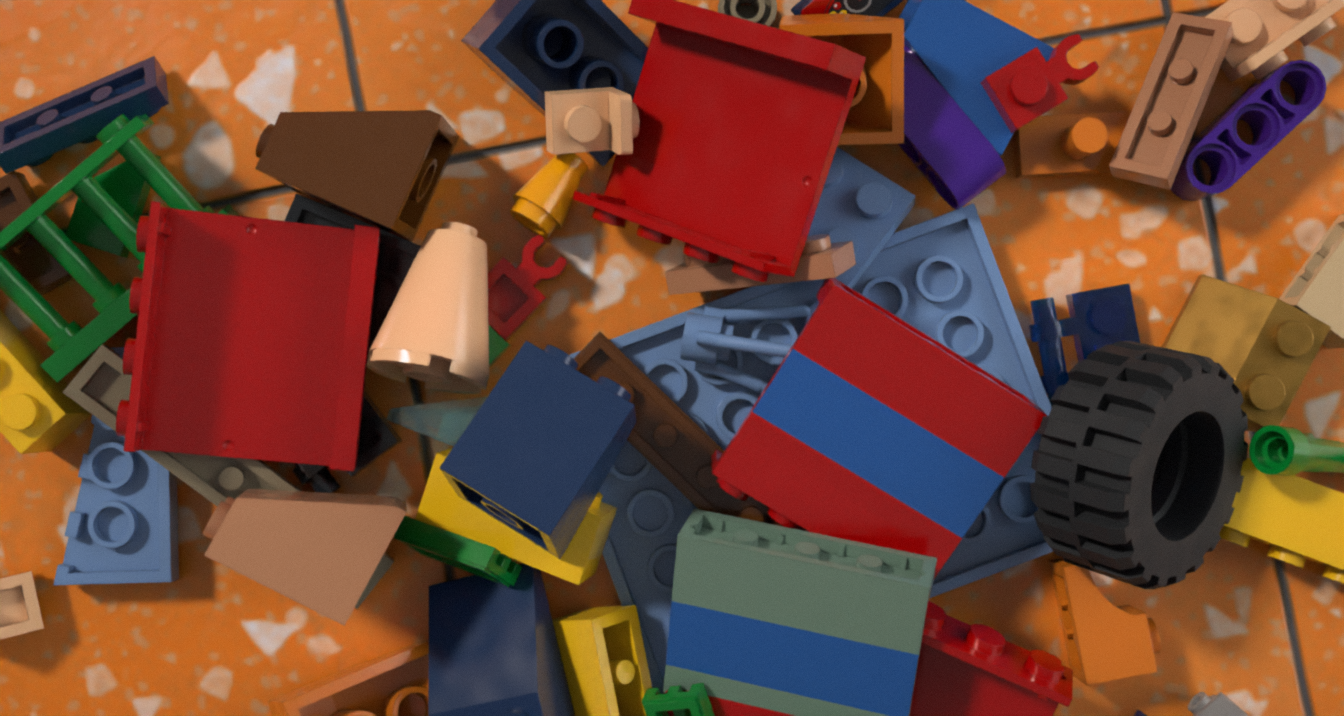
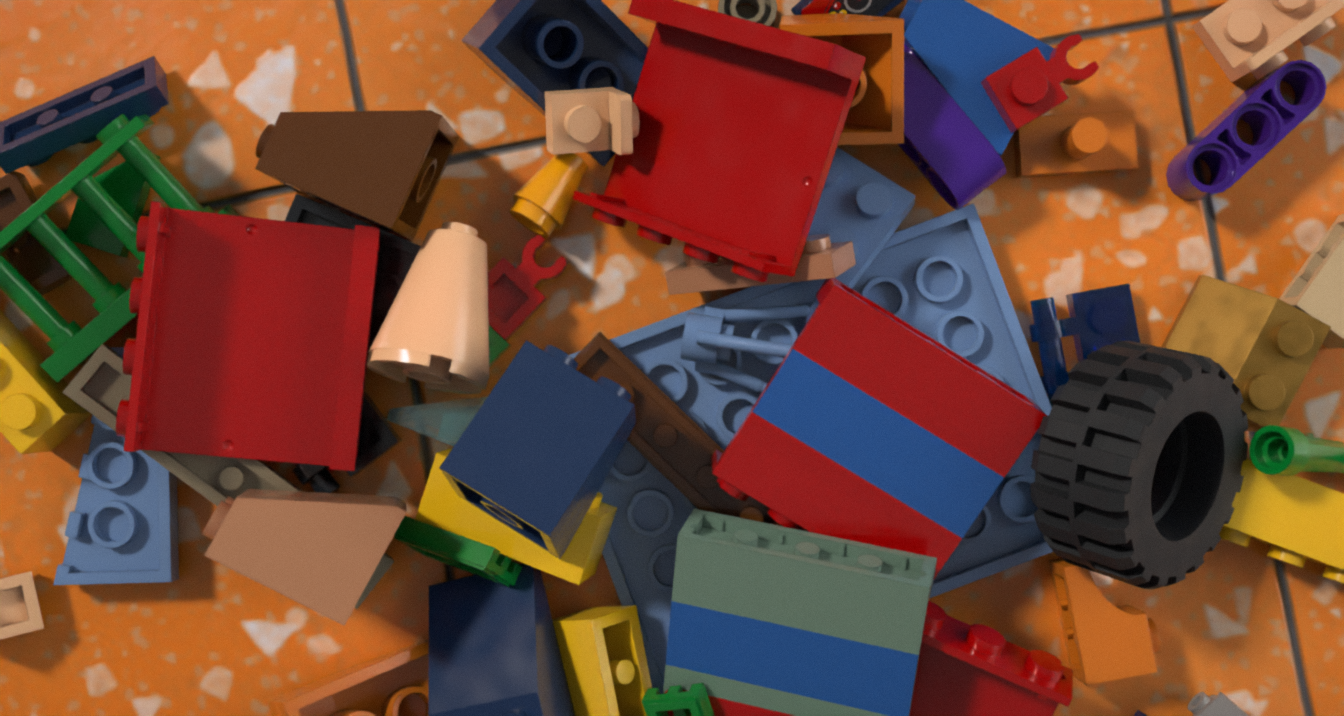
(1171, 100): nougat plate -> none

